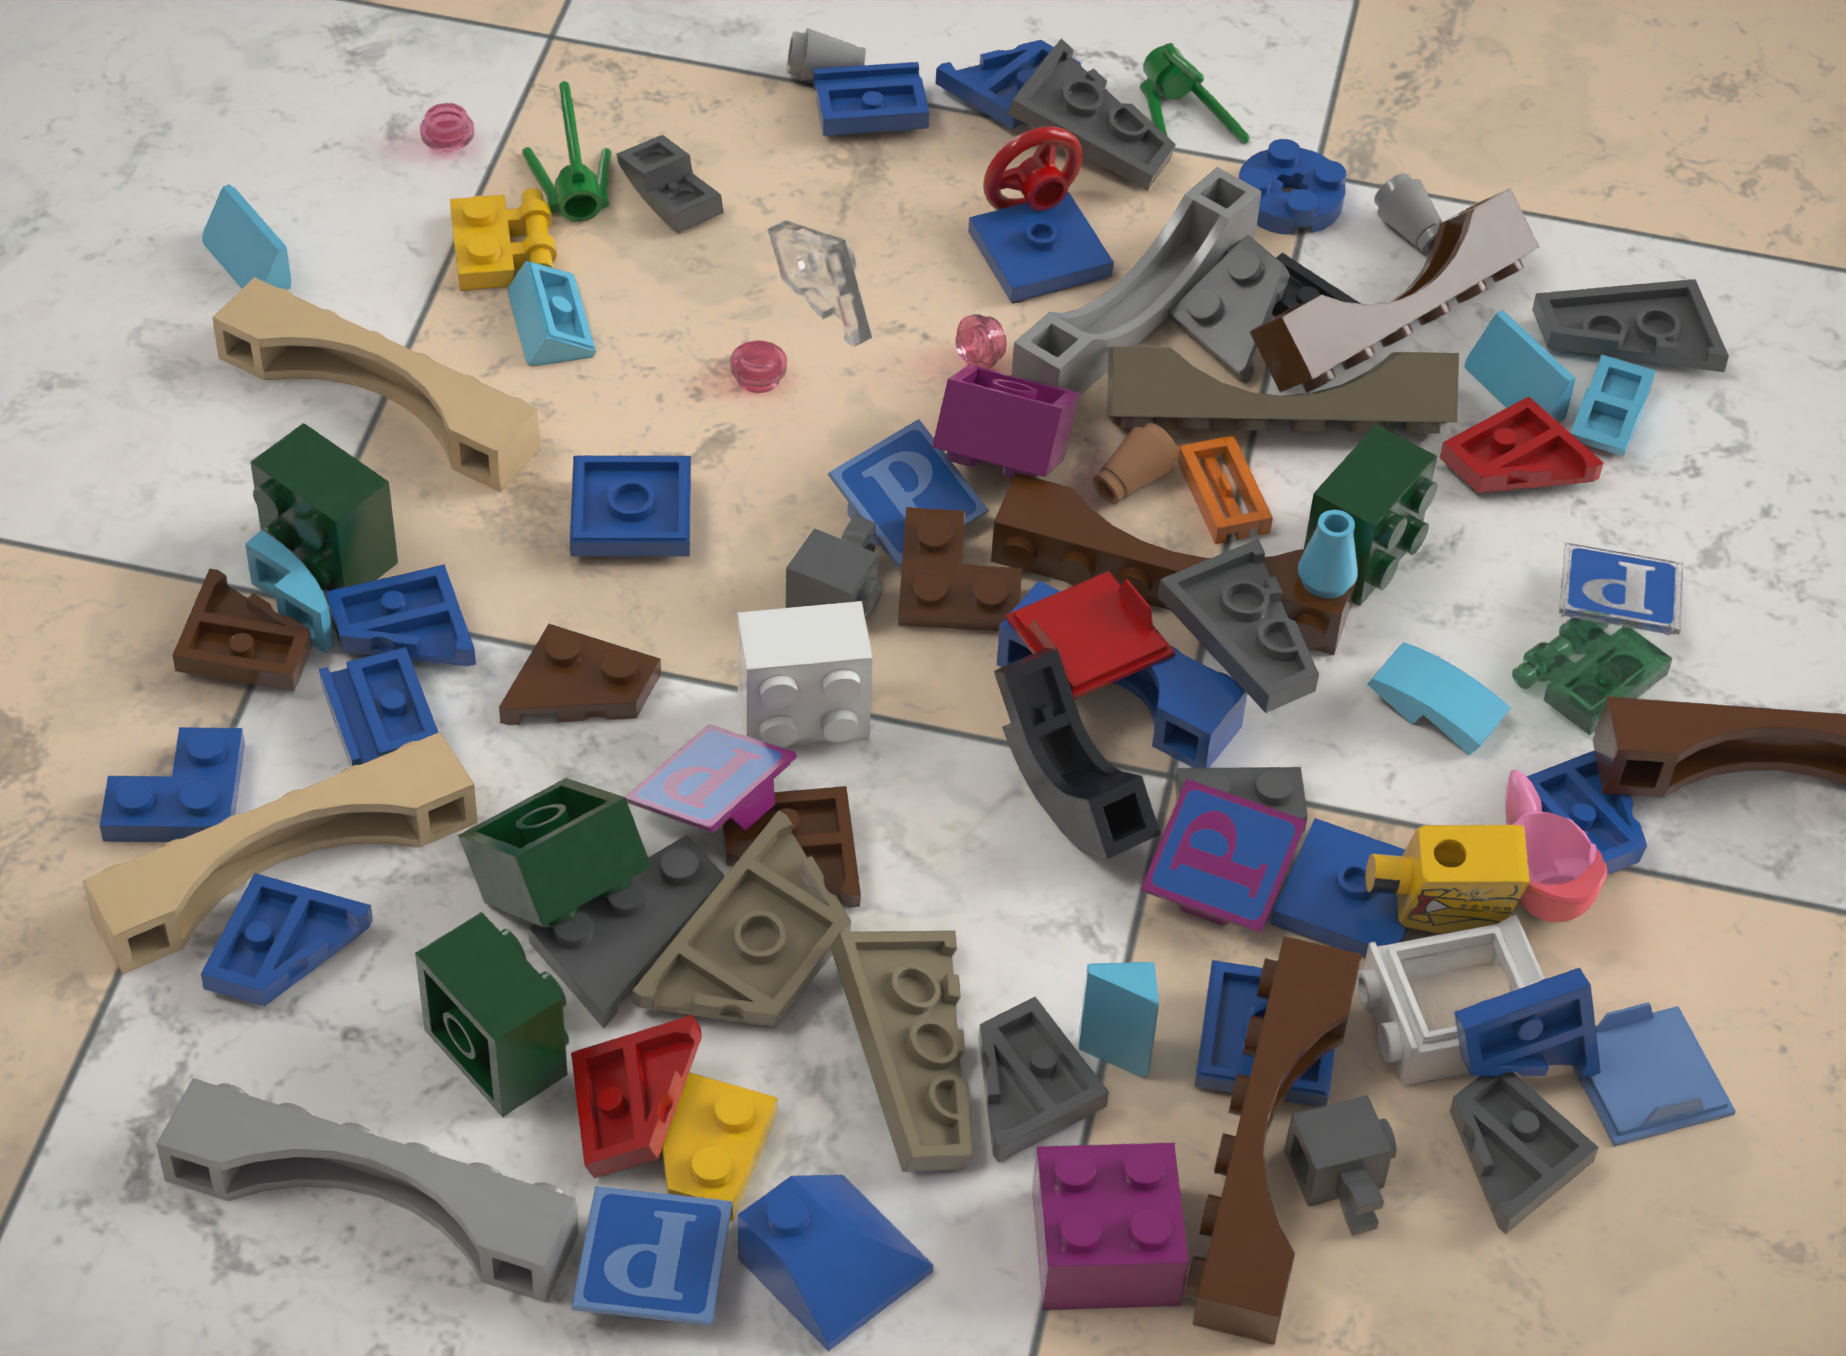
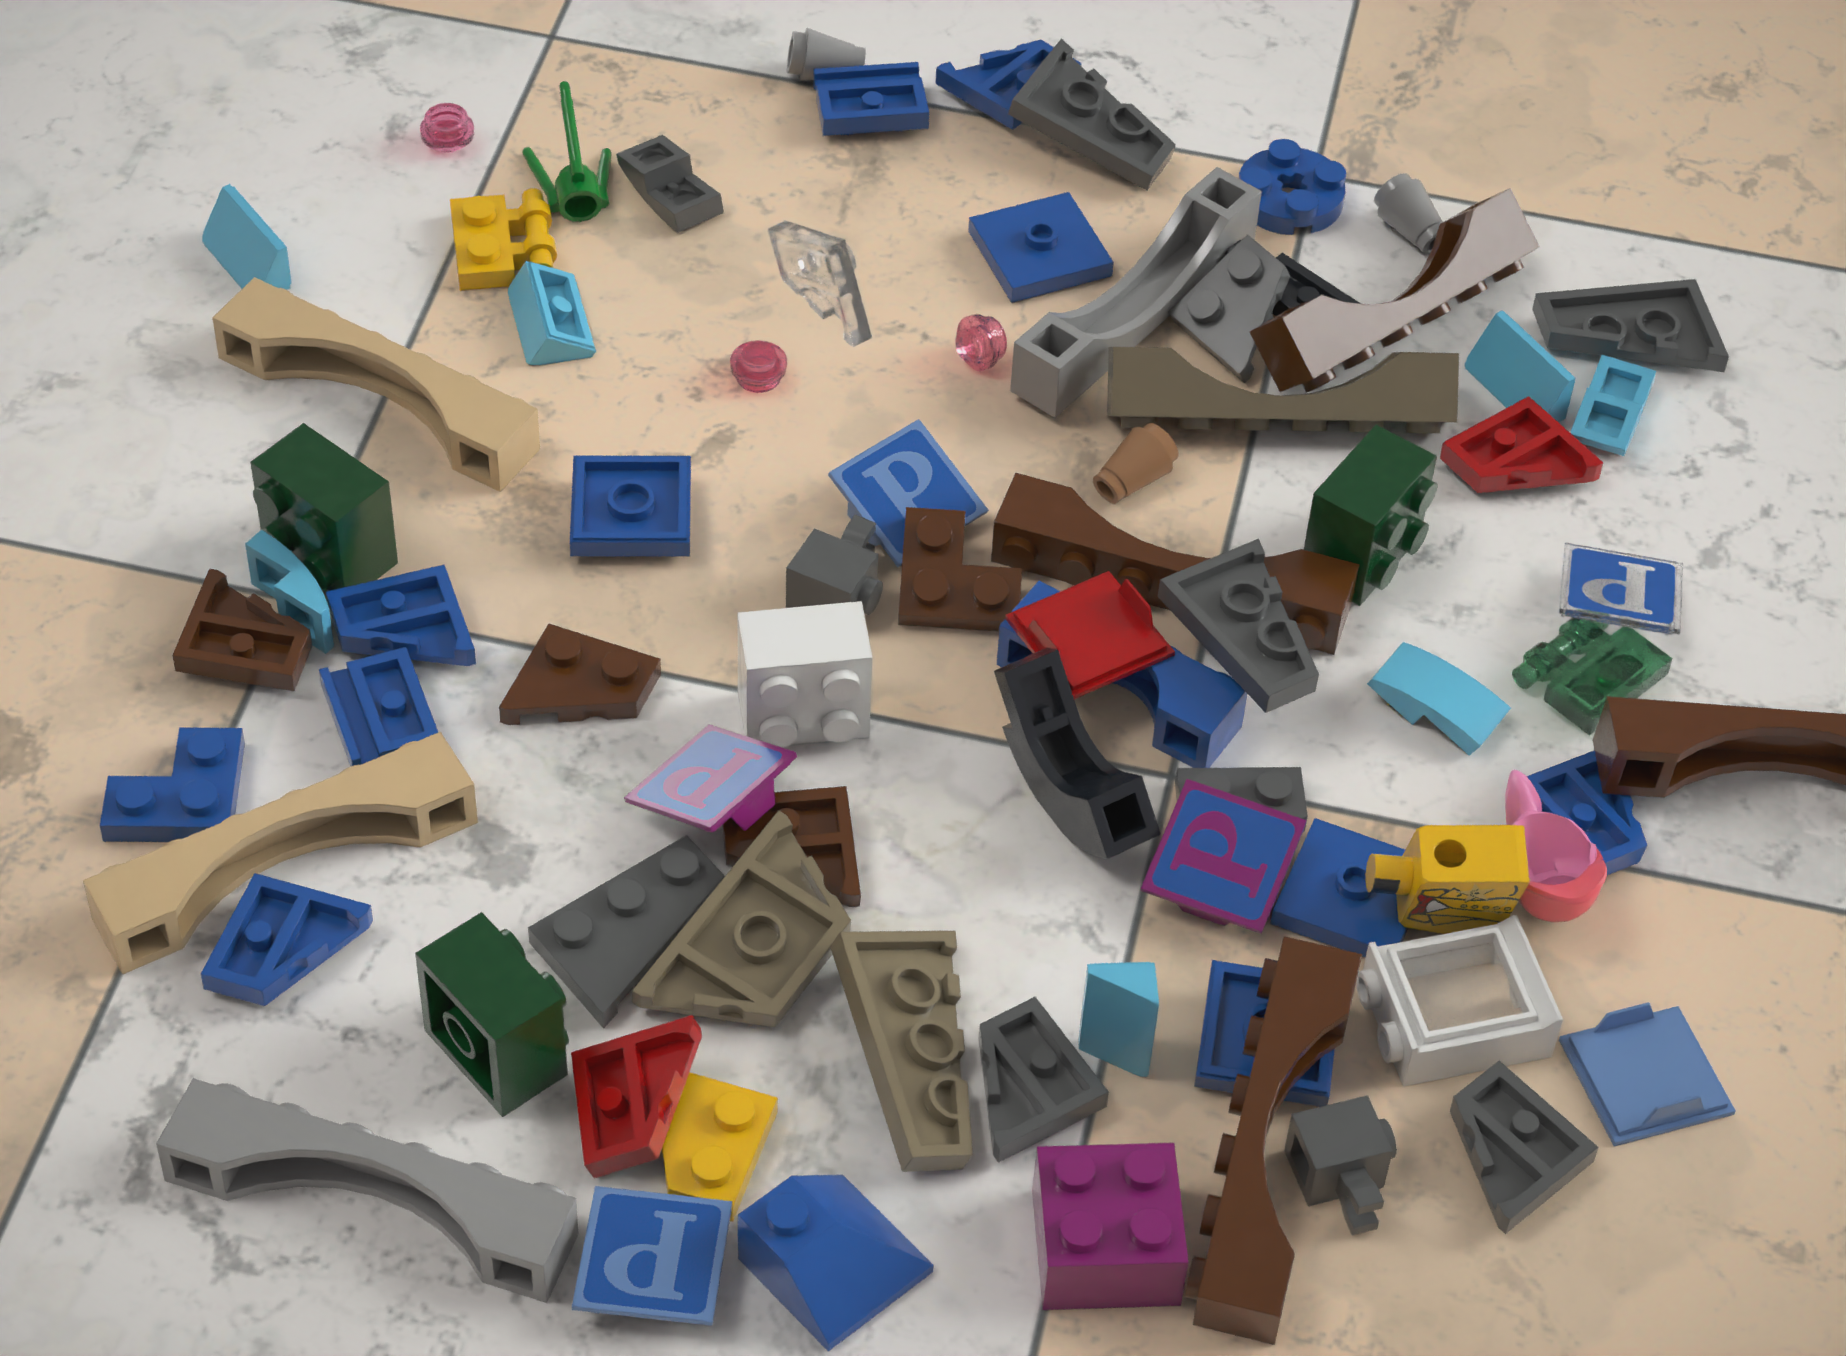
(555, 852): dark green brick -> none
(1004, 421): magenta brick -> none
(1037, 175): red piece -> none
(1173, 78): green plant -> none
(1235, 522): orange tile -> none
(1330, 557): medium azure cone -> none
(1532, 1029): blue wing -> none

